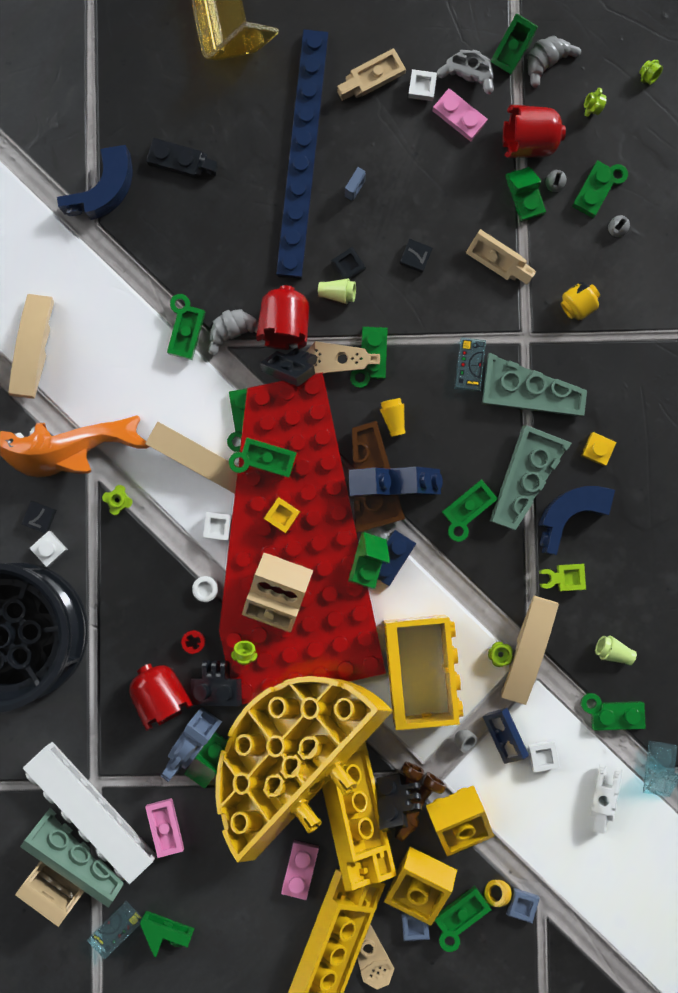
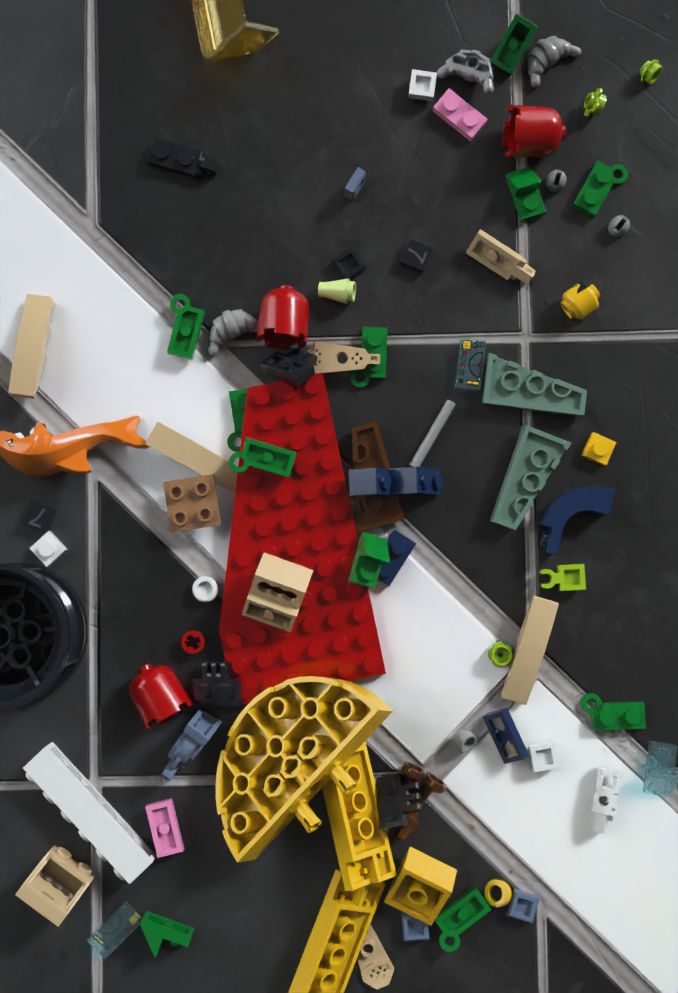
(60, 851): sand green wing -> none
(109, 190): dark blue arch -> none
(120, 493): lime plate -> none
(192, 503): none -> medium nougat hinge
(206, 762): green slope -> none
(217, 526): white plate -> none
(244, 652): lime plate -> none
(282, 515): yellow plate -> none
(300, 870): bright pink plate -> none
(302, 154): dark blue plate -> none
(372, 75): tan hinge -> none
(393, 414): yellow cone -> none
(432, 434): none -> light grey bar
(453, 683): yellow hose -> none
(460, 820): yellow slope -> none
(467, 508): green hinge -> none
(613, 650): yellowish green cone -> none

